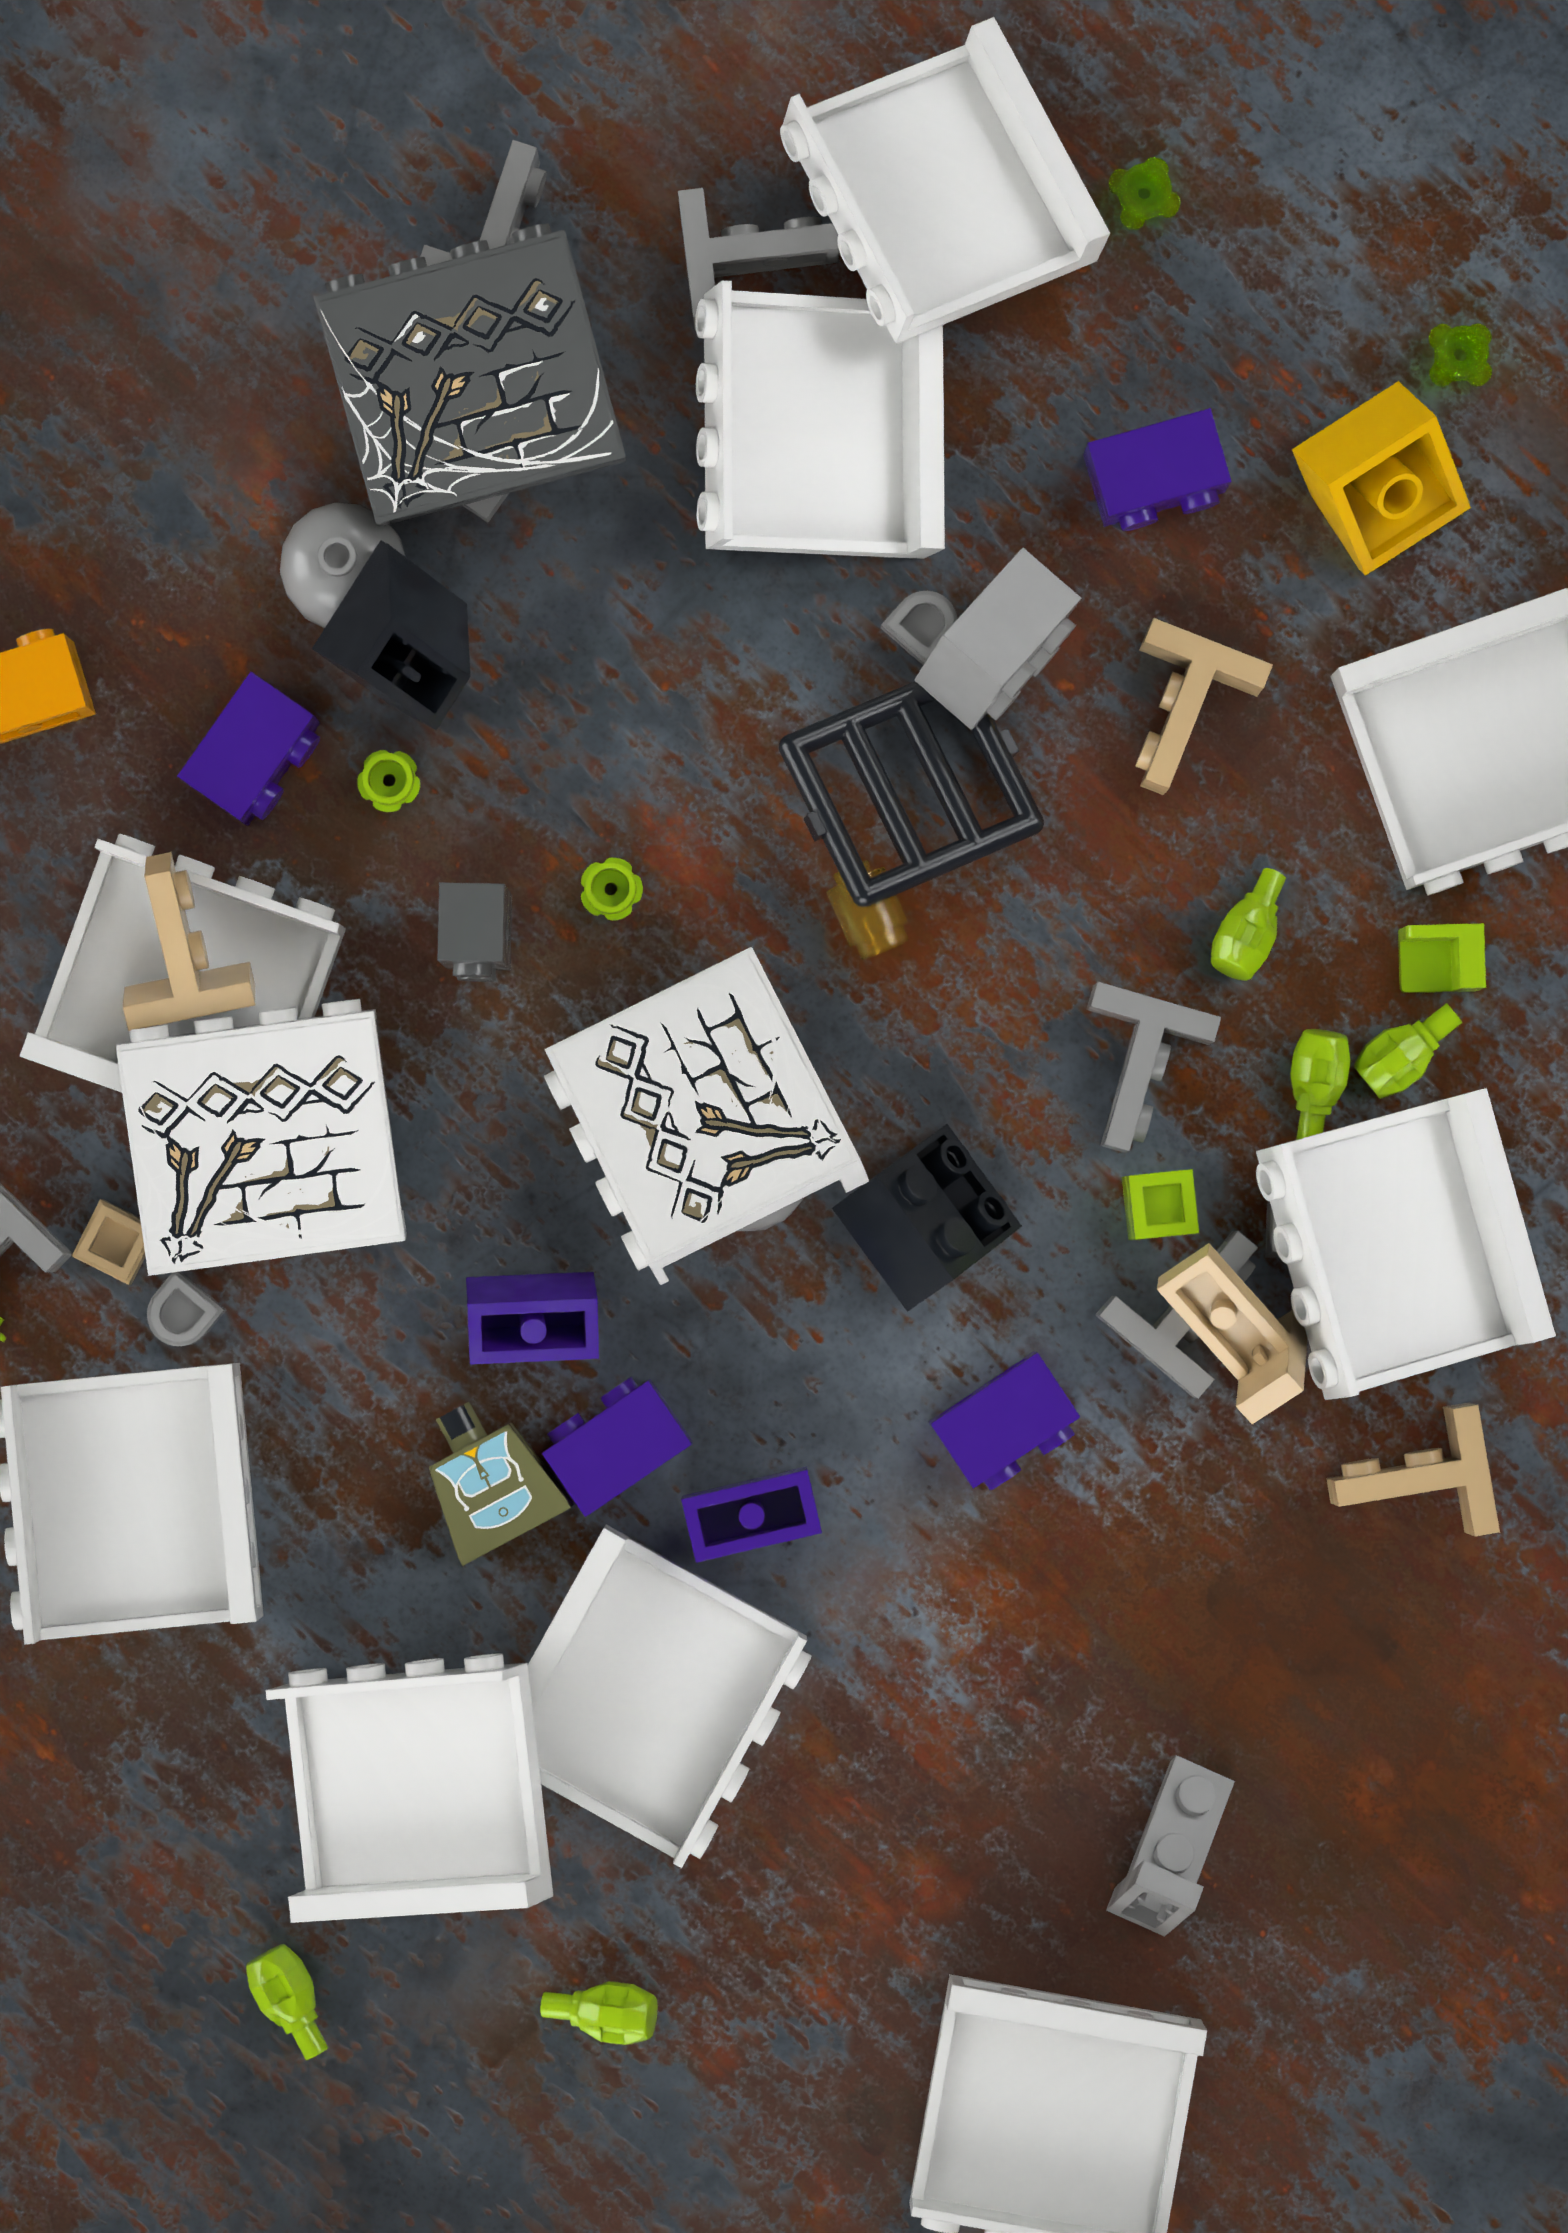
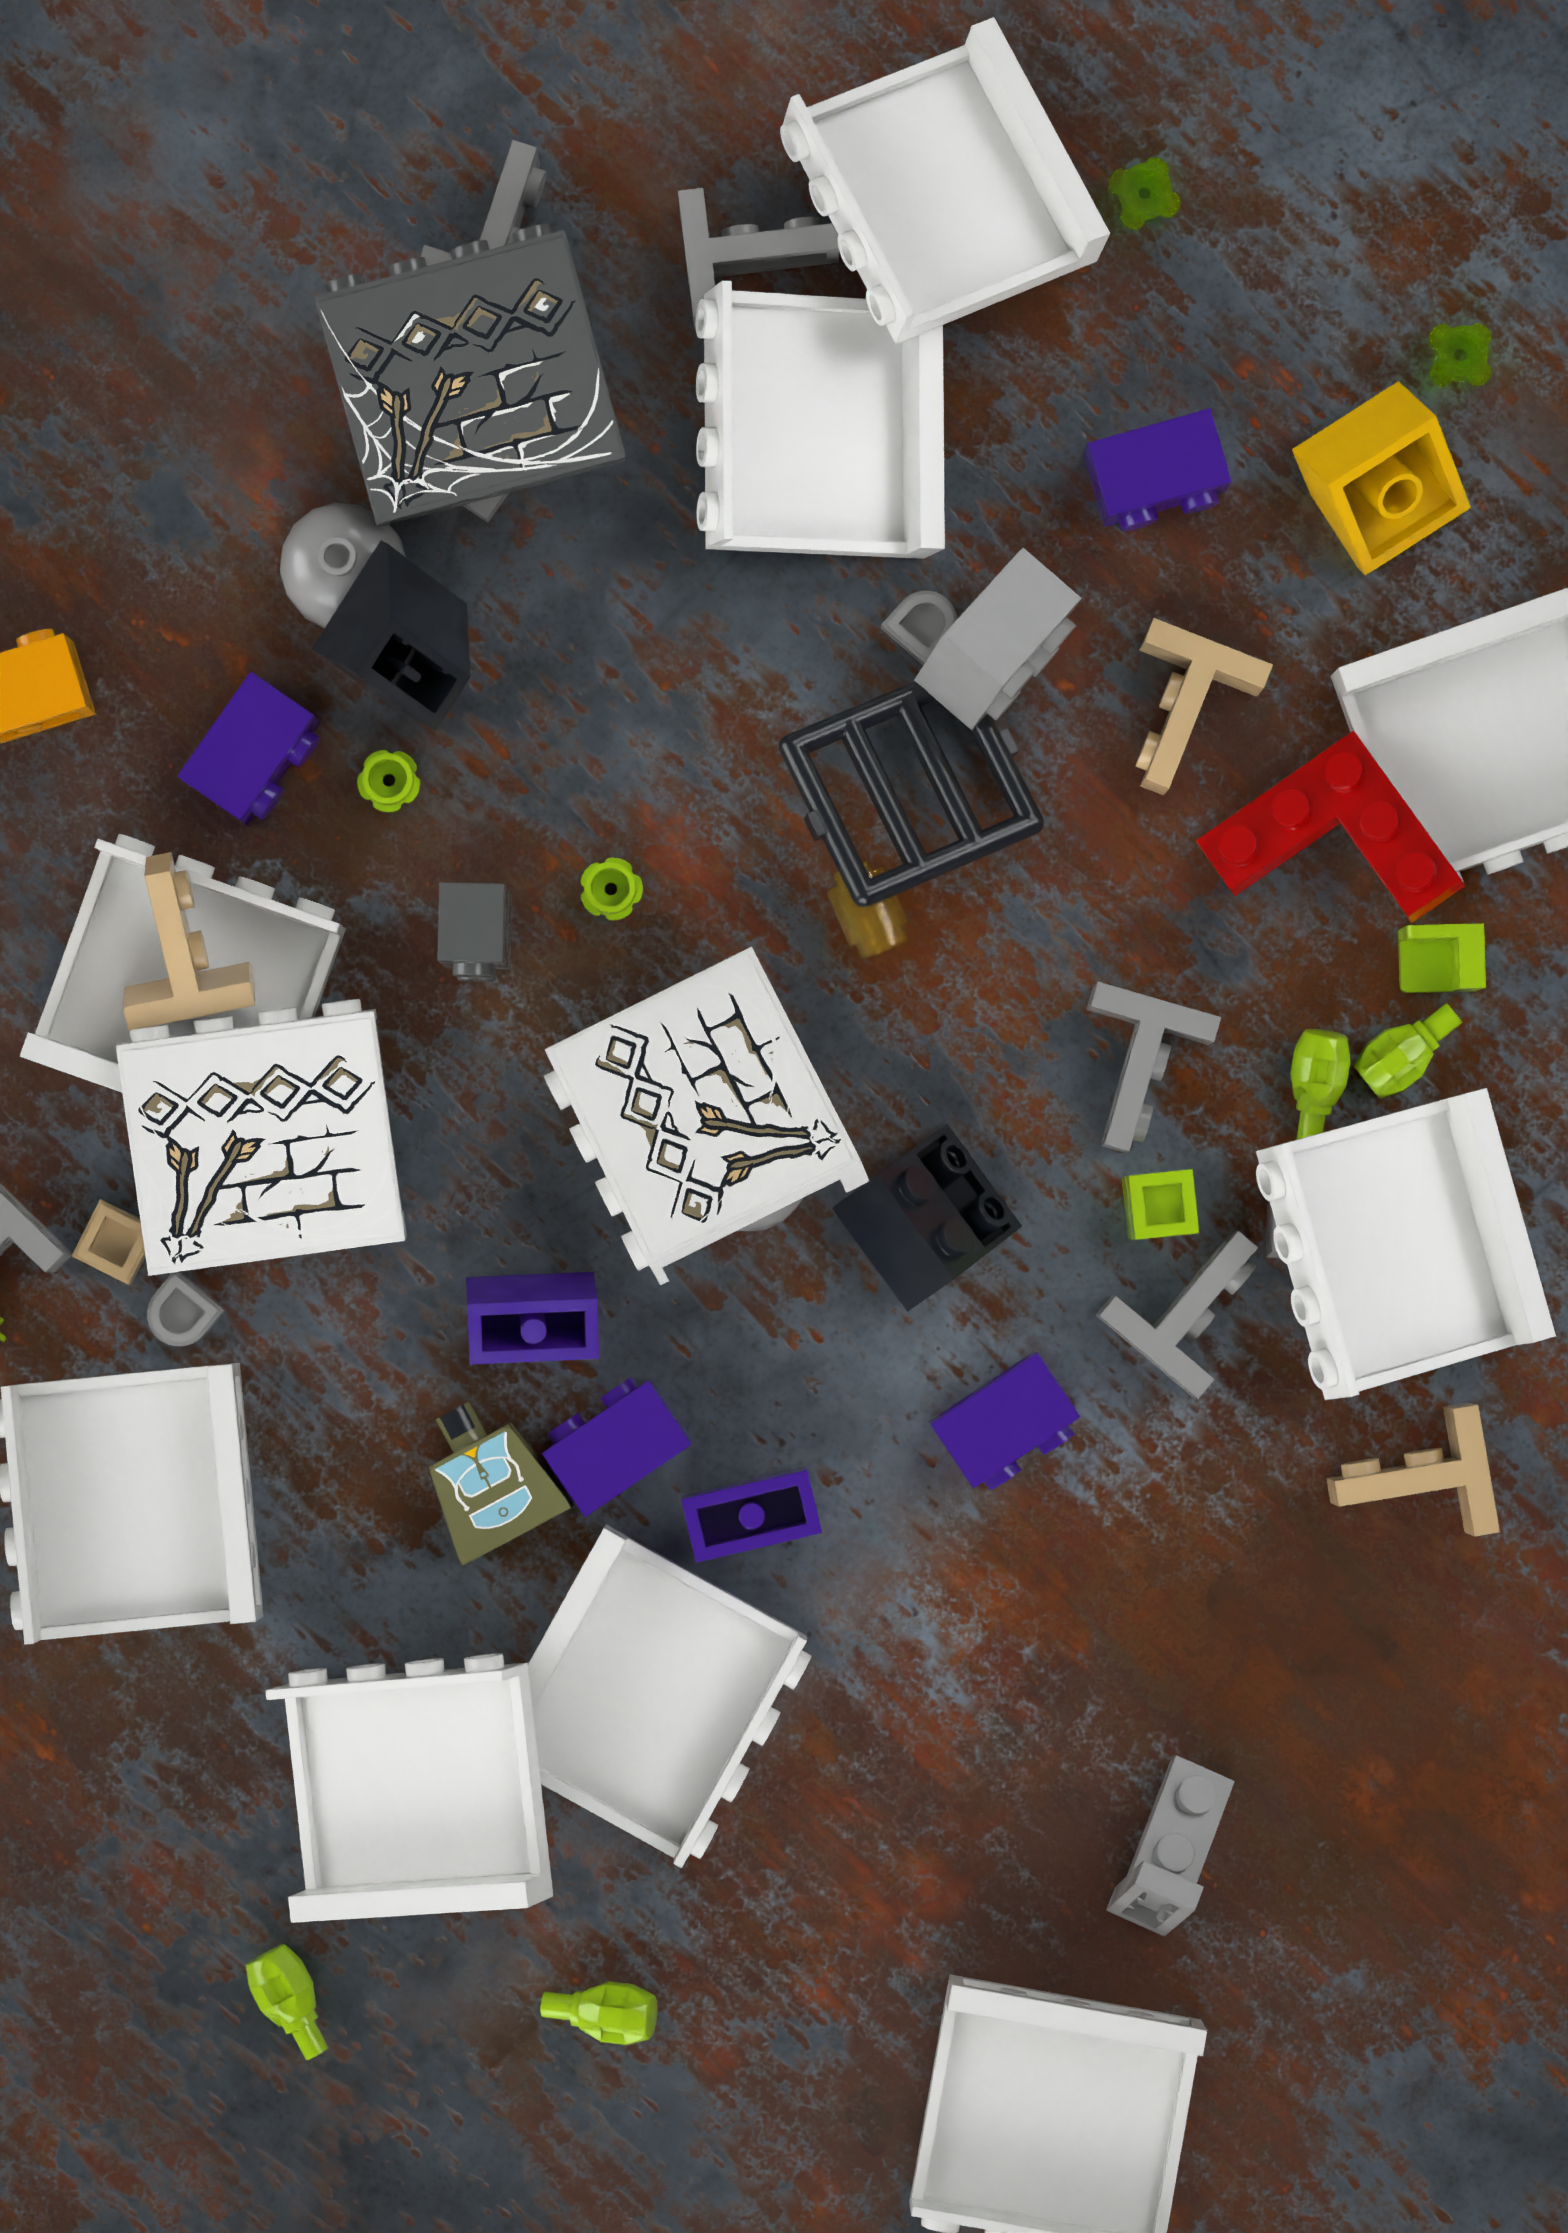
(1239, 1330): tan bracket -> none
(1249, 929): lime piece -> none
(1334, 789): none -> red plate

